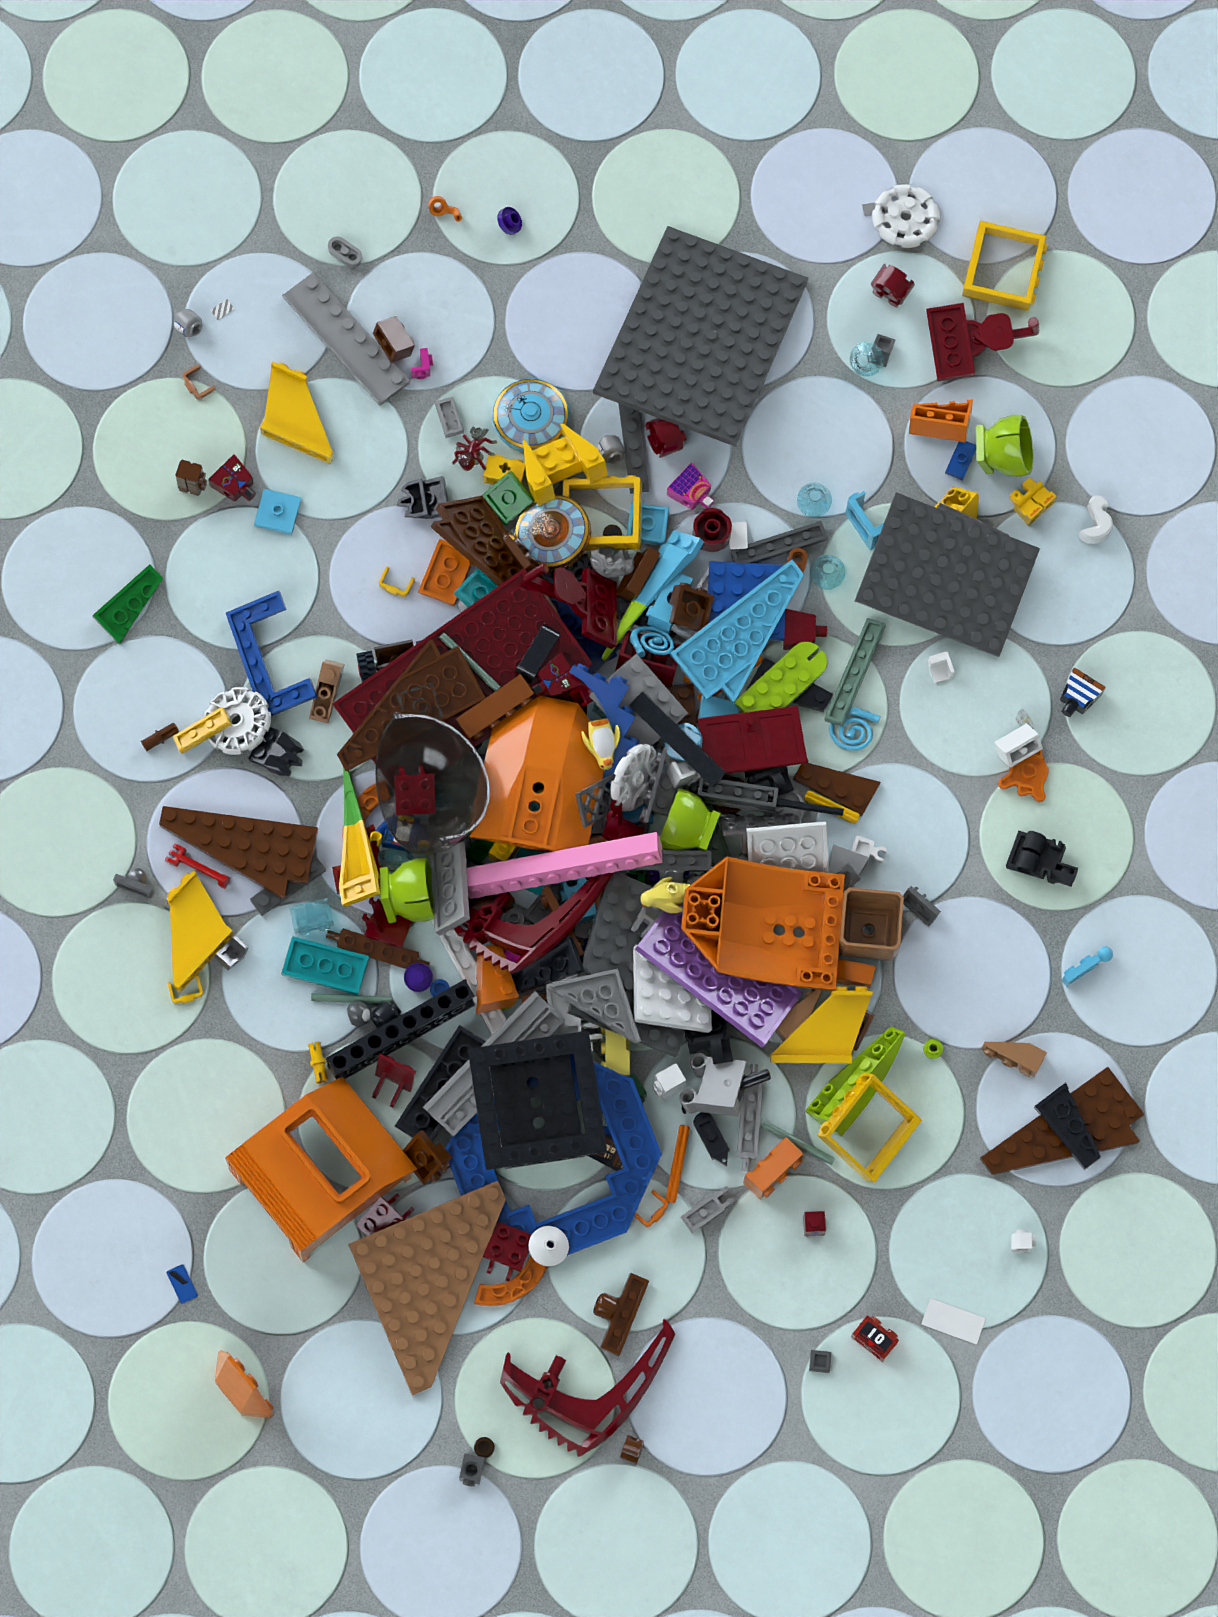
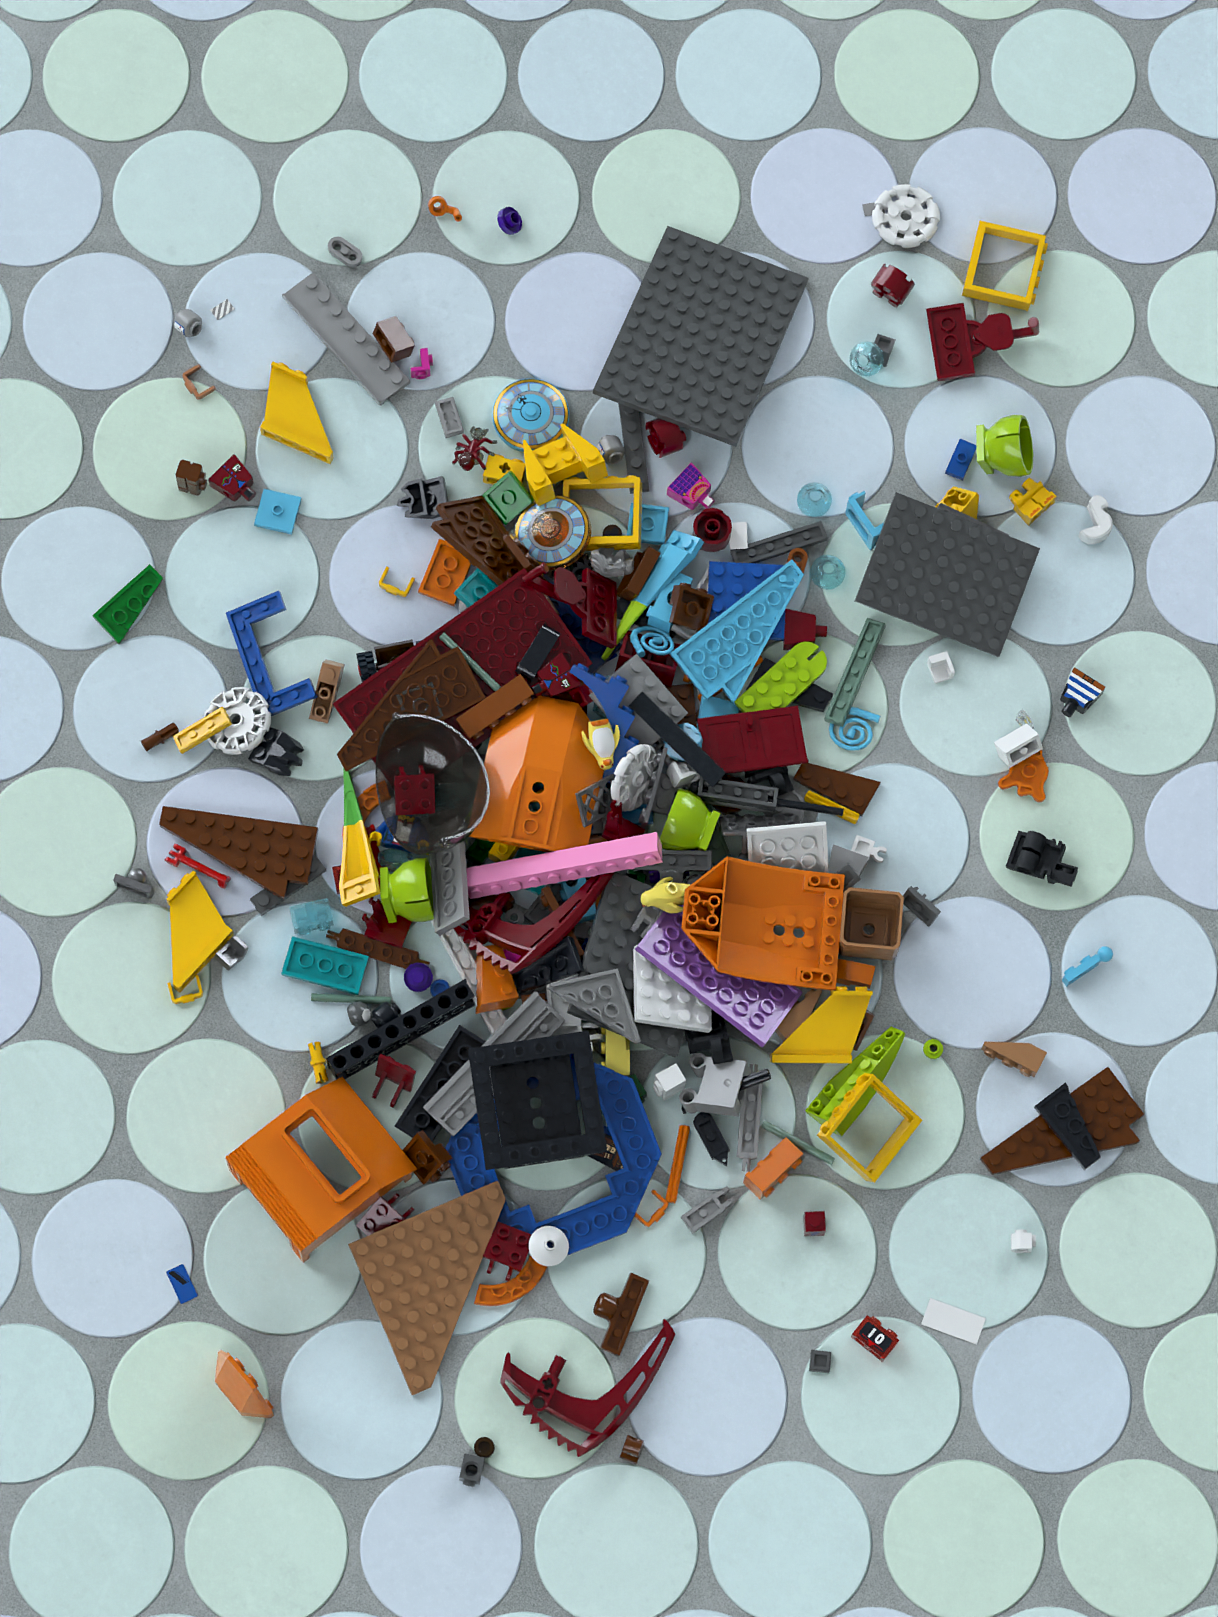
(941, 421): orange wedge -> none

